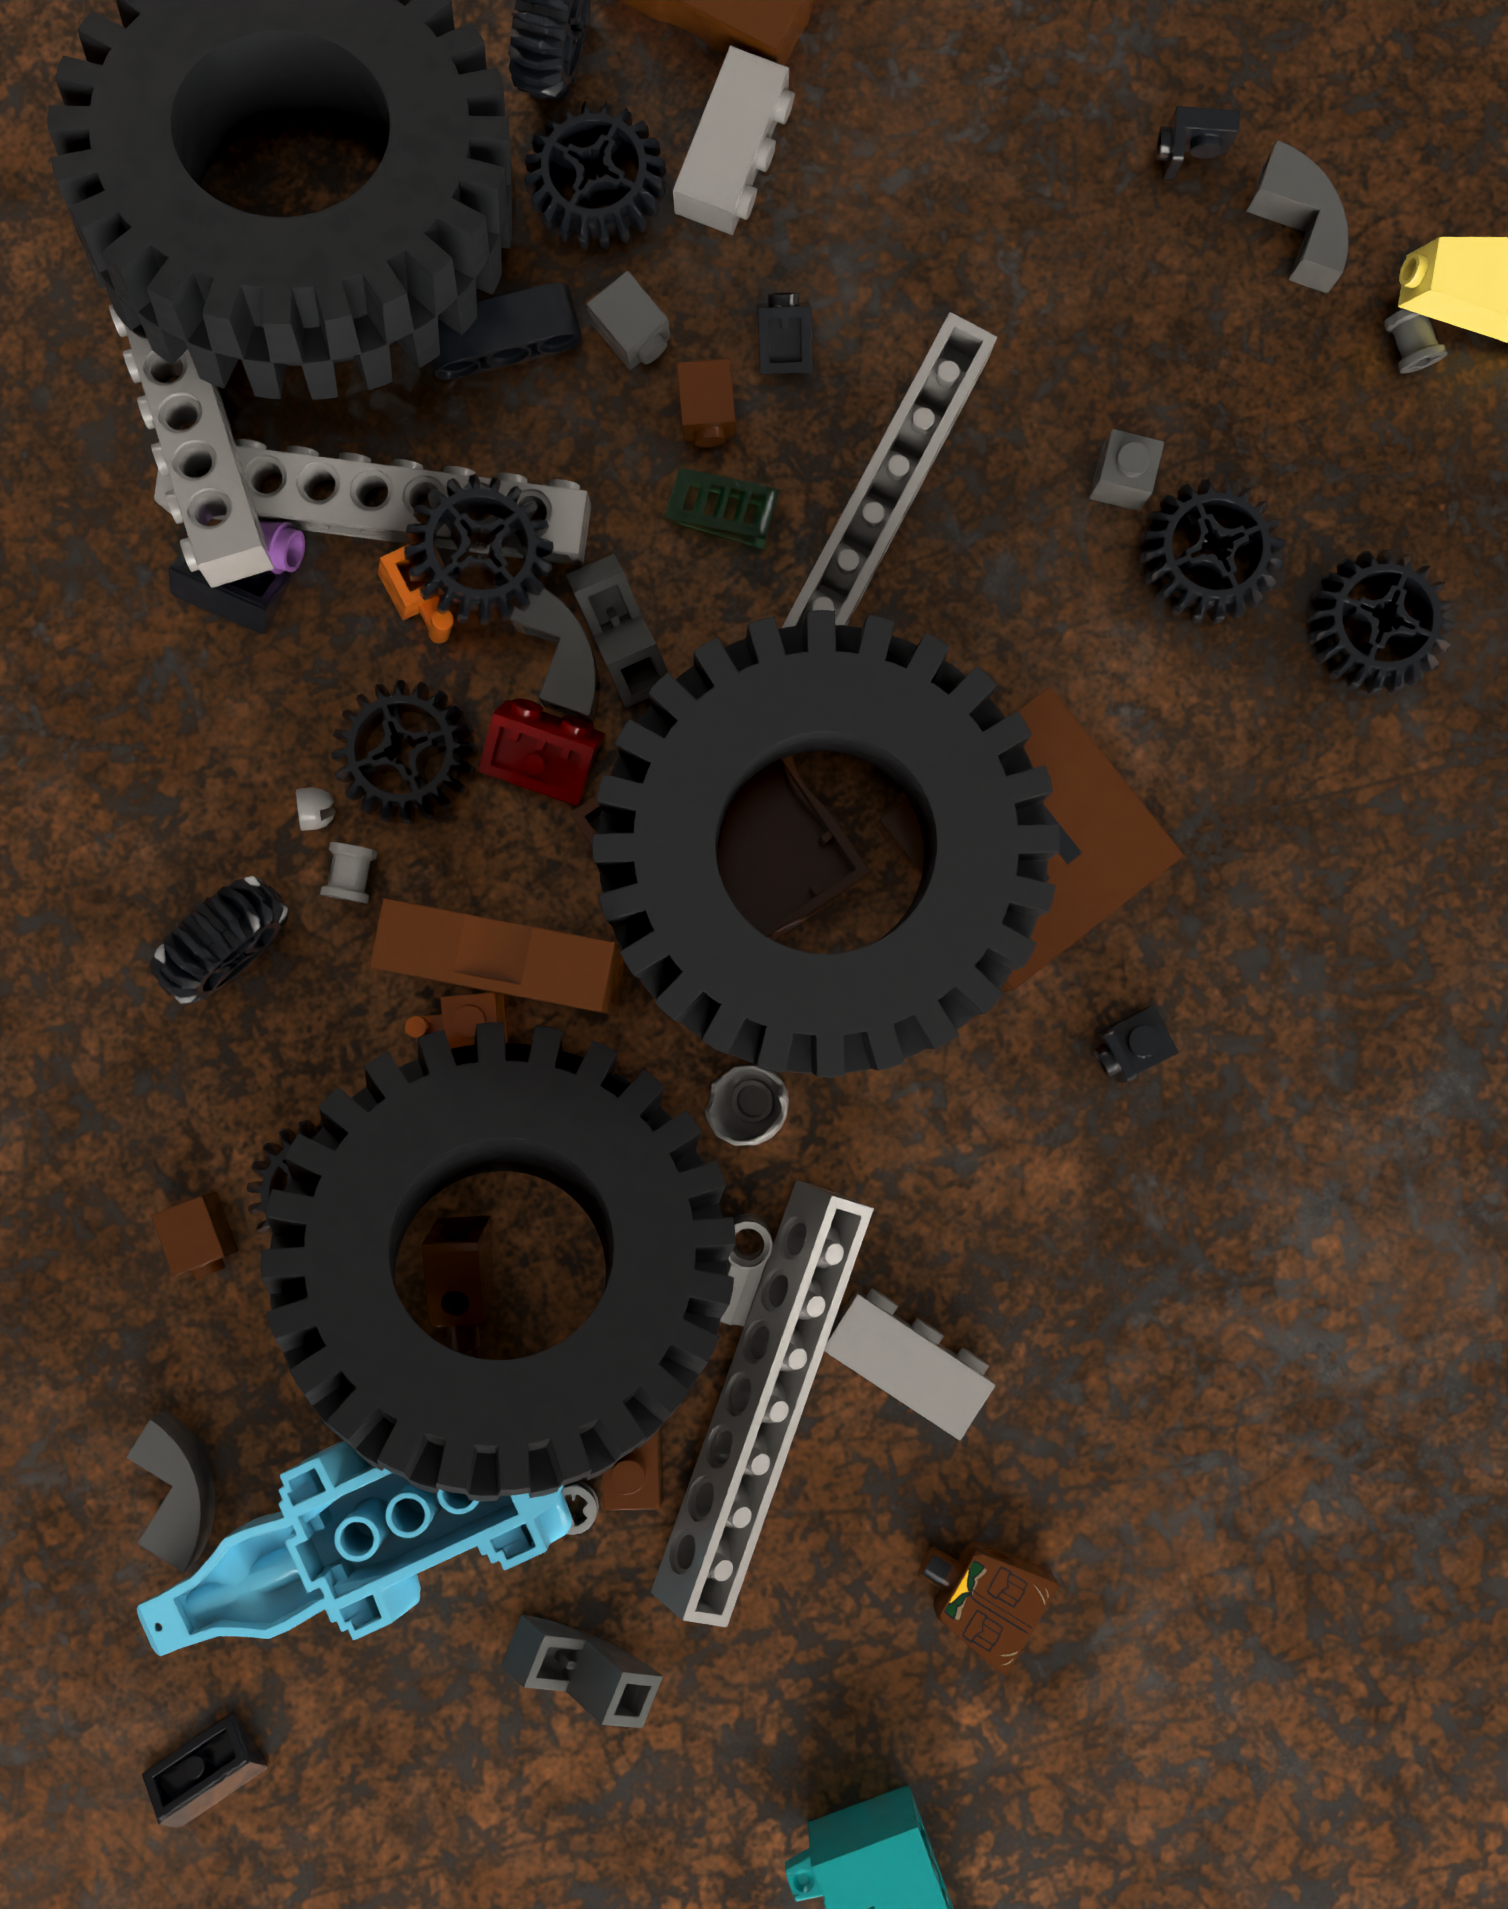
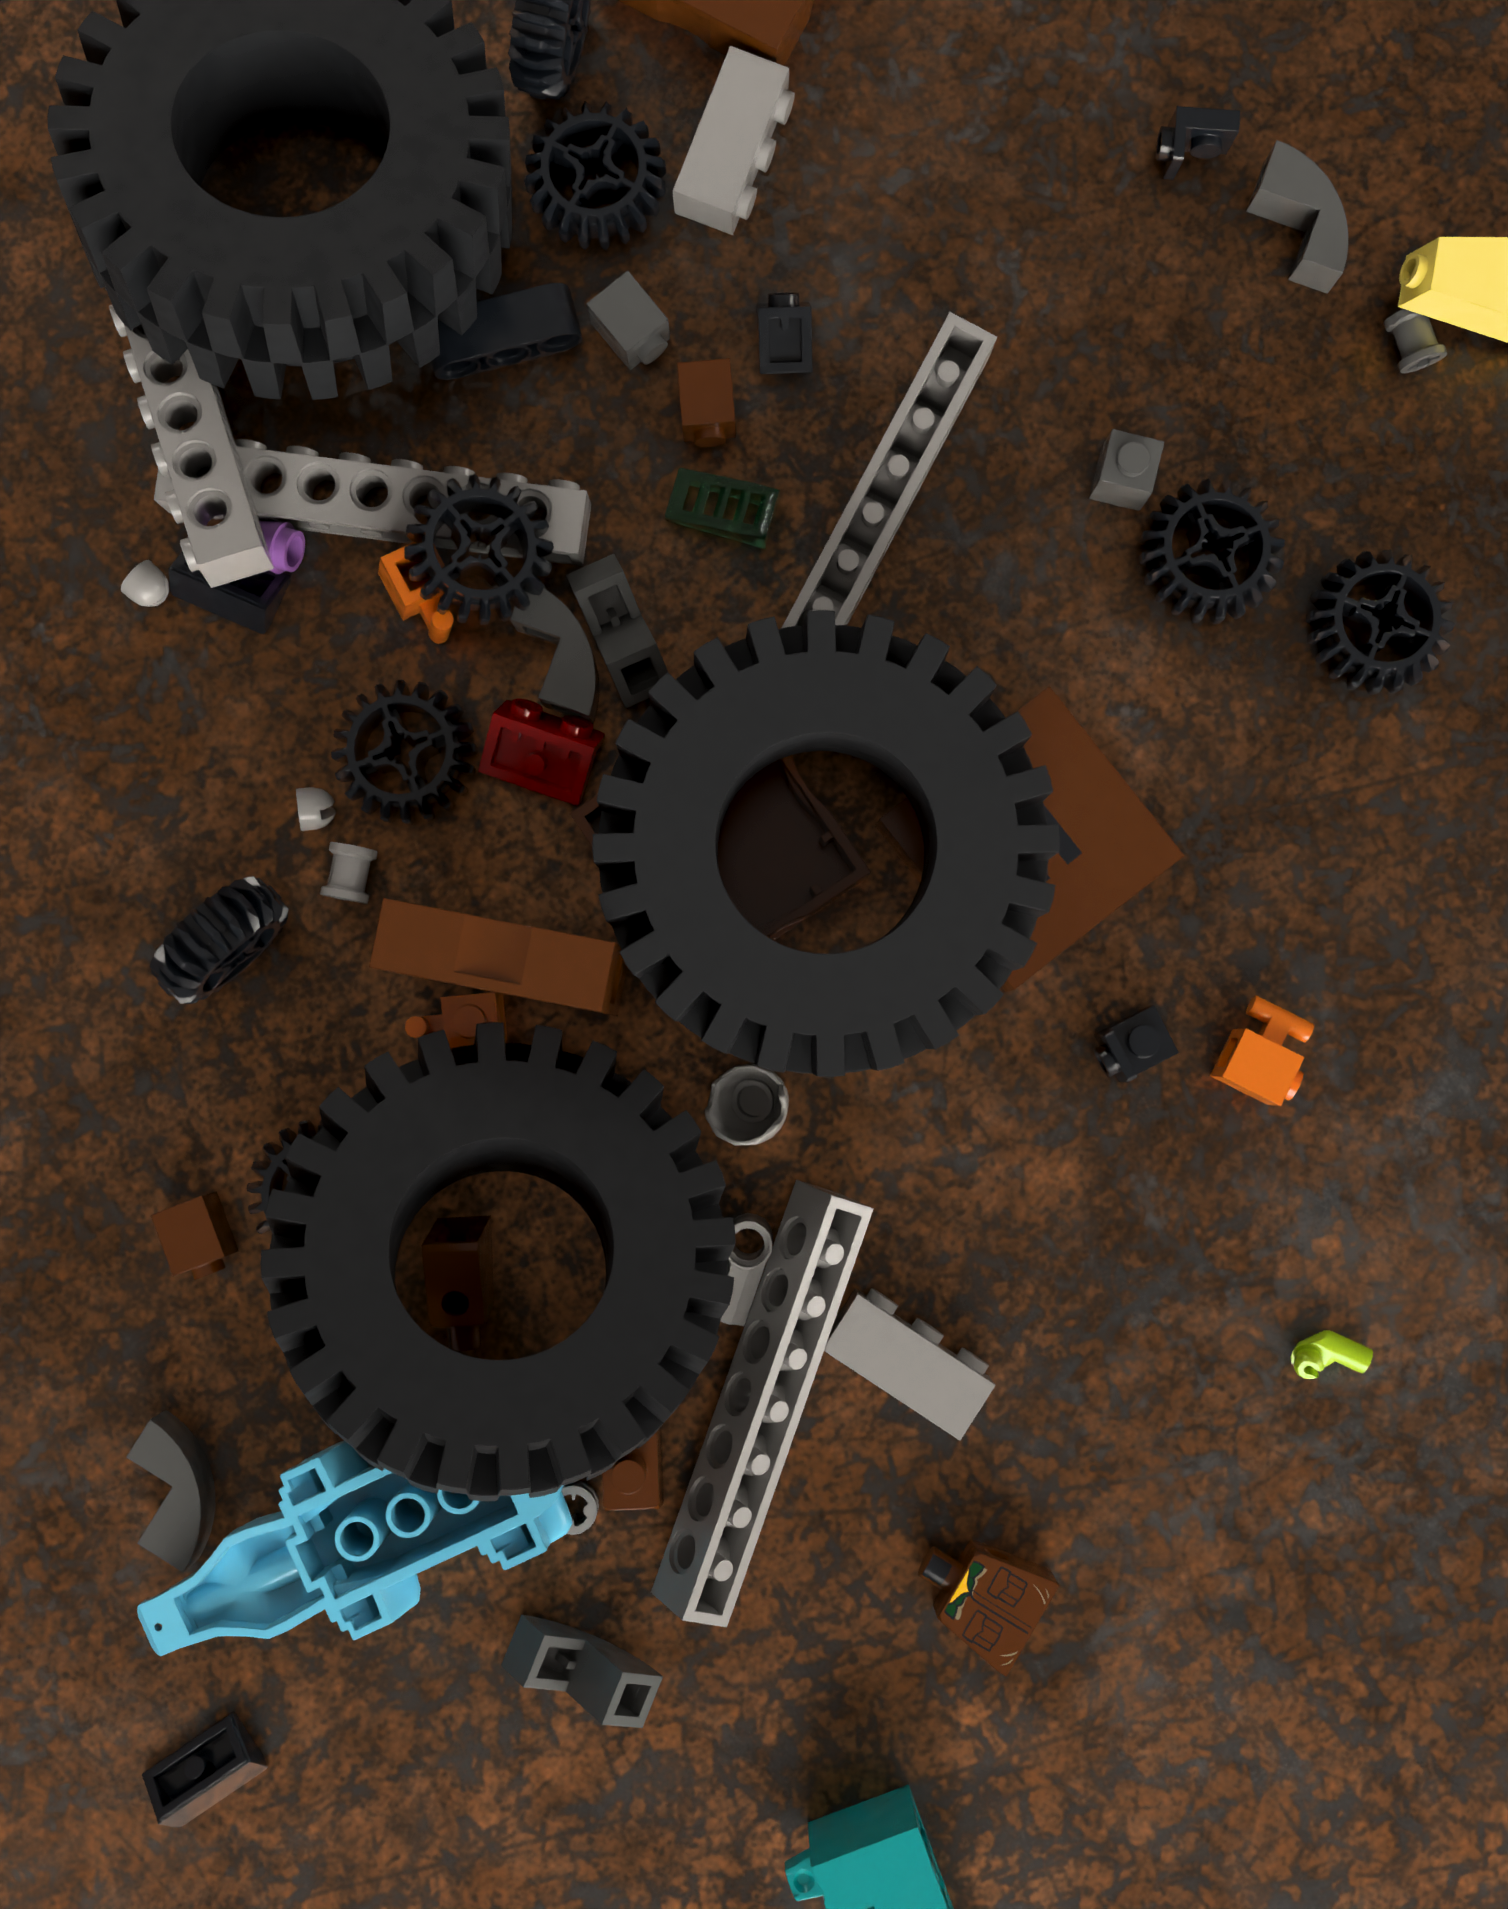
(146, 585): none -> light grey hinge
(1259, 1061): none -> orange brick
(1326, 1348): none -> lime arm

